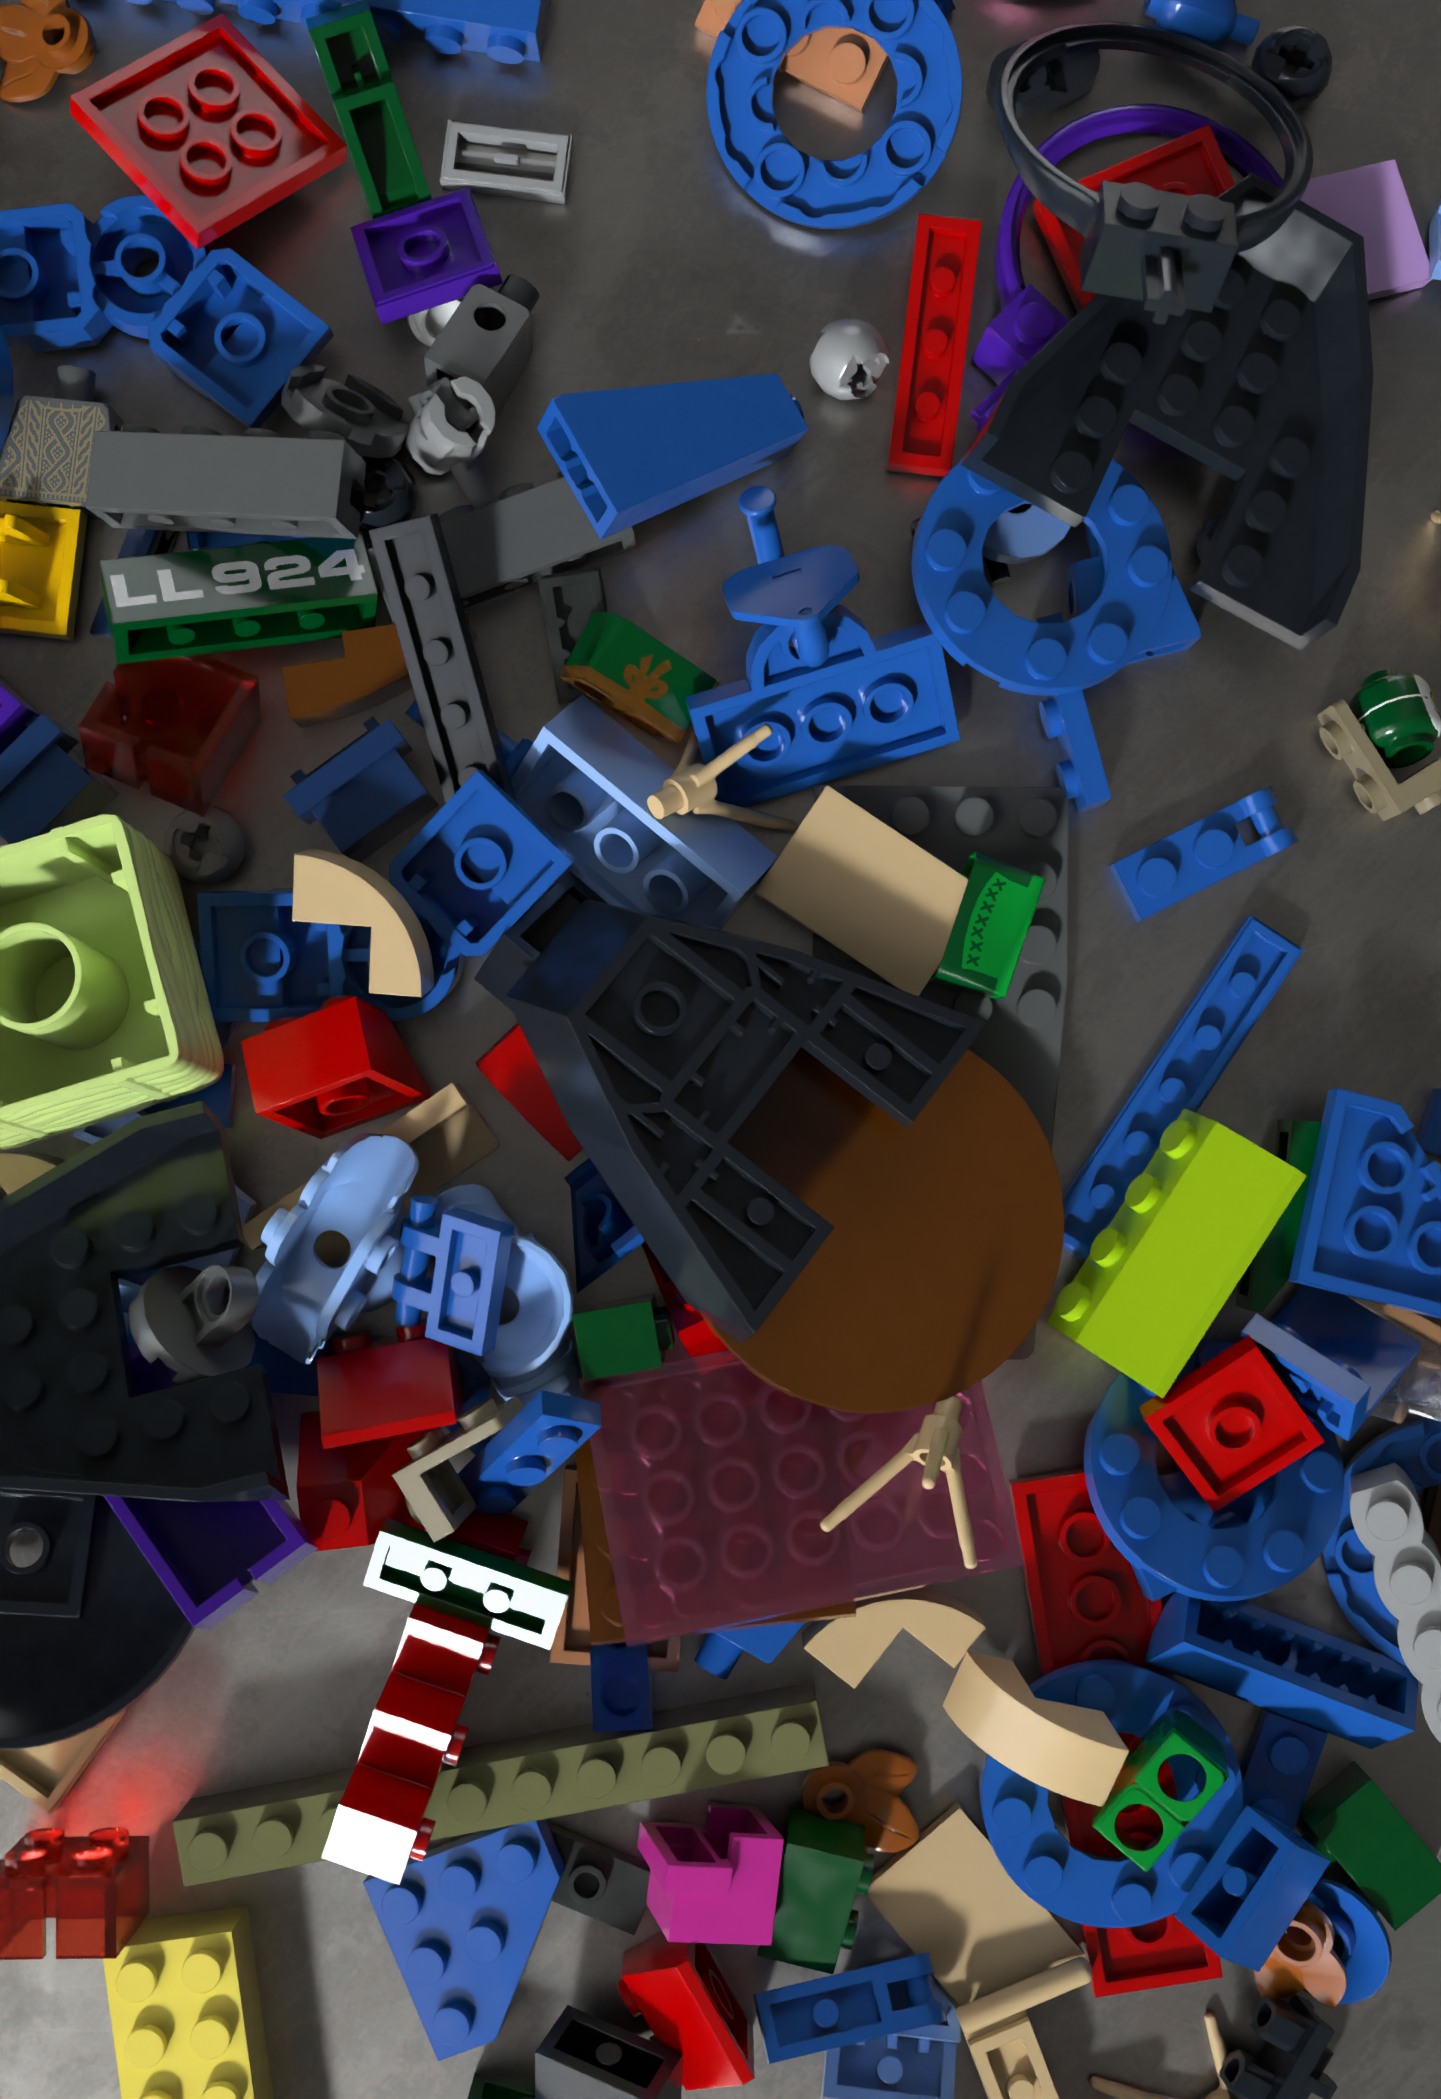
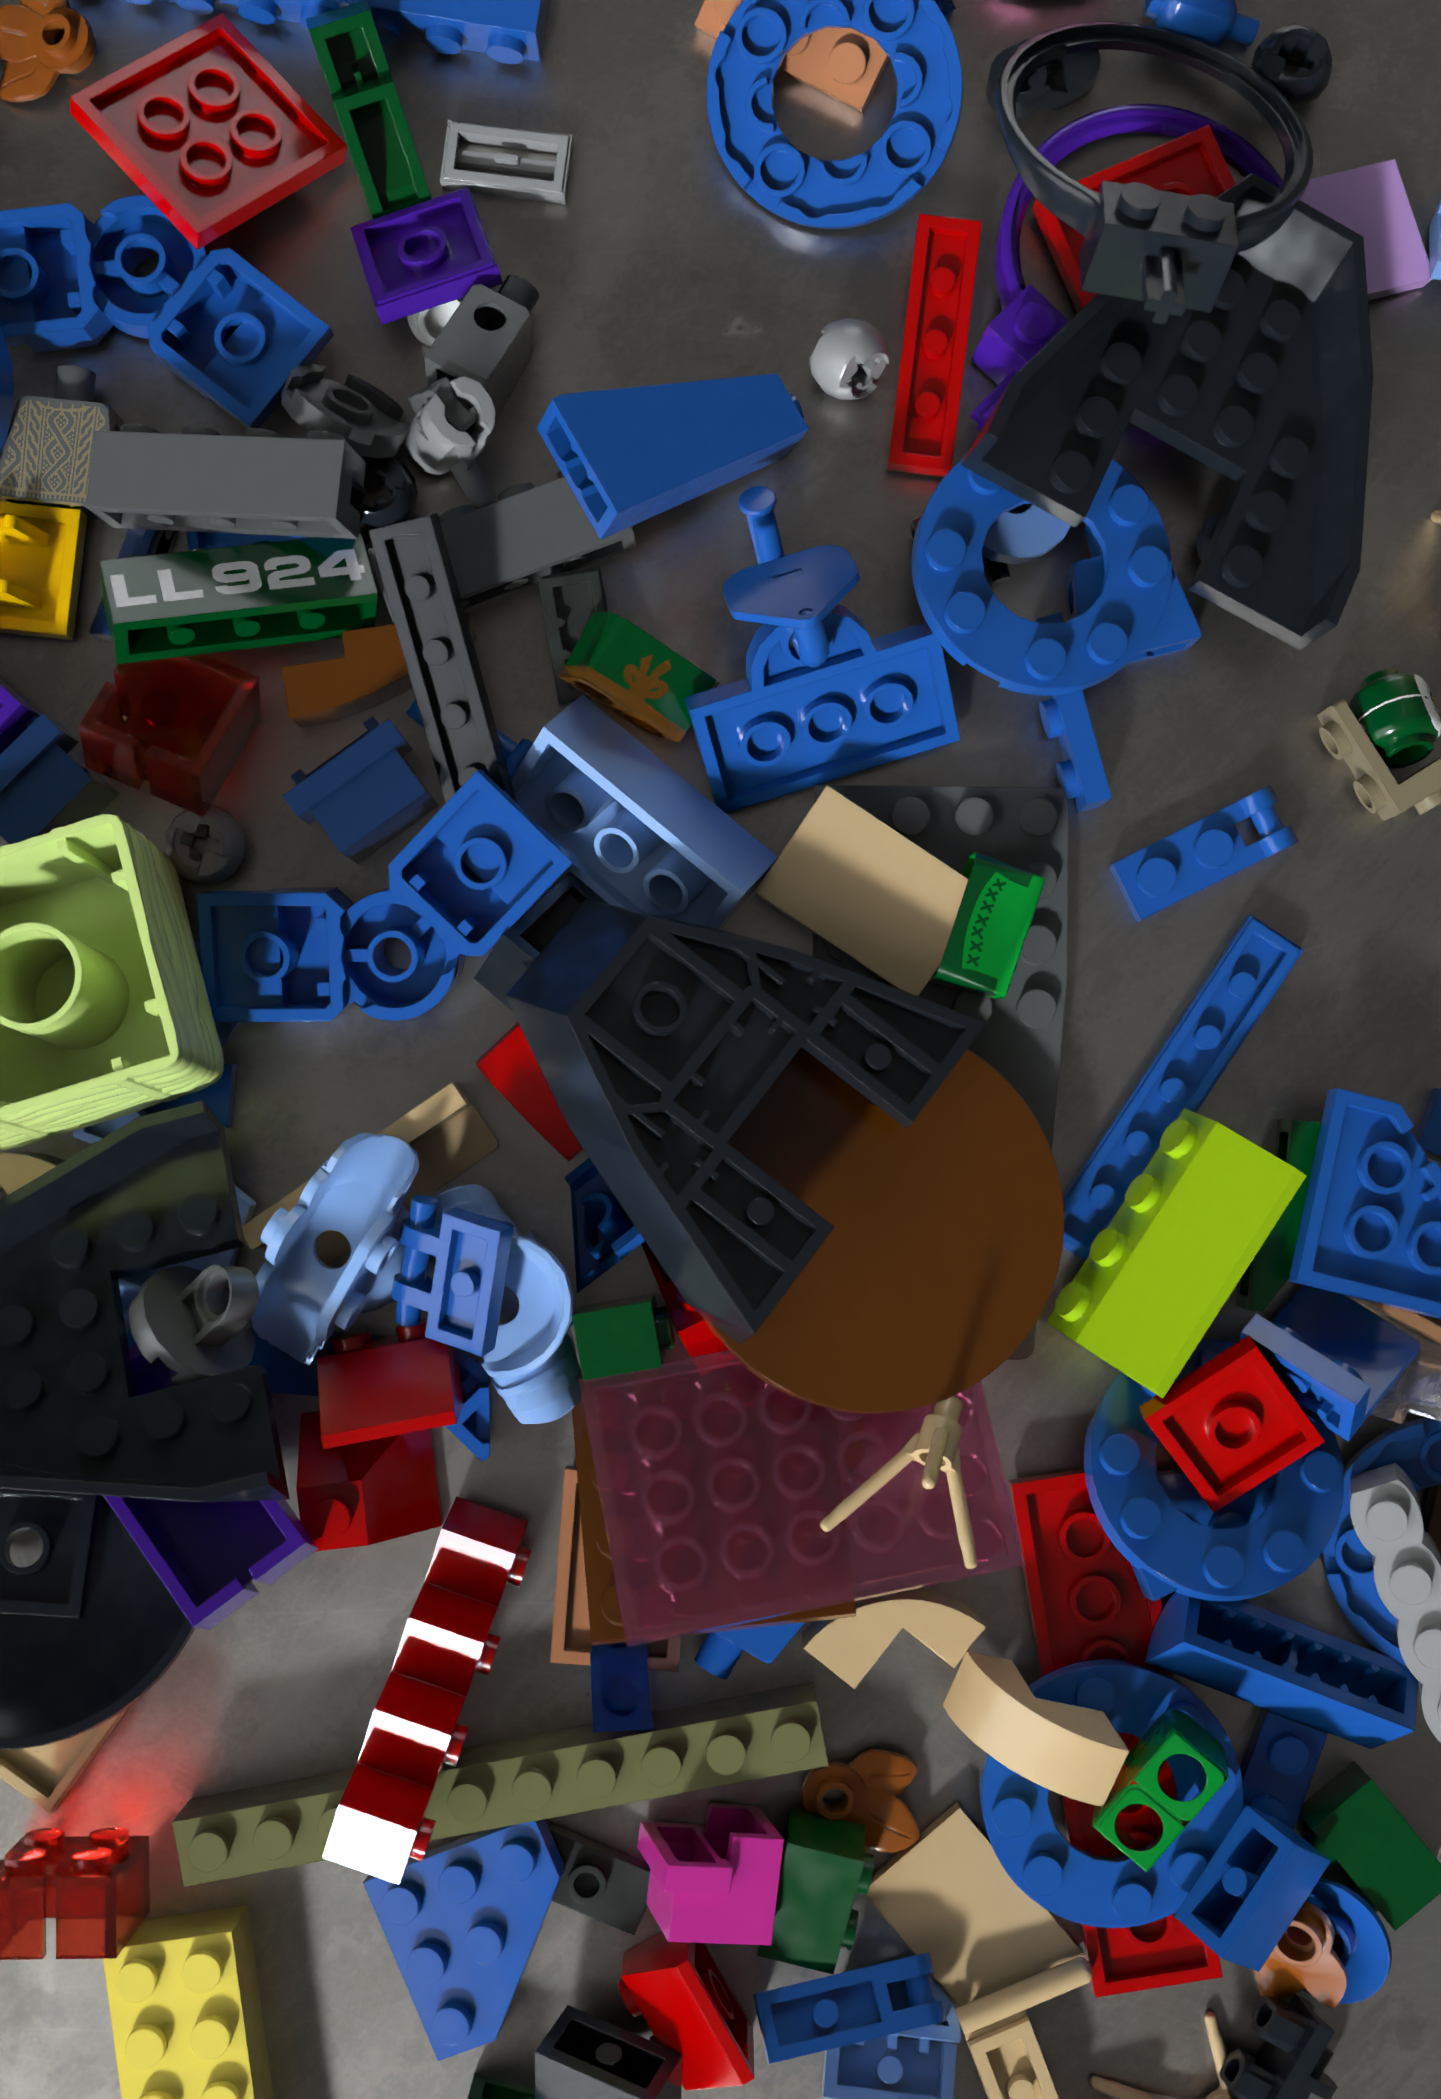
(332, 1068): red slope -> none
(346, 892): tan brick -> none
(430, 1481): dark tan bracket -> none
(467, 1583): plate -> none
(529, 1450): blue plate -> none
(695, 788): tan plant -> none

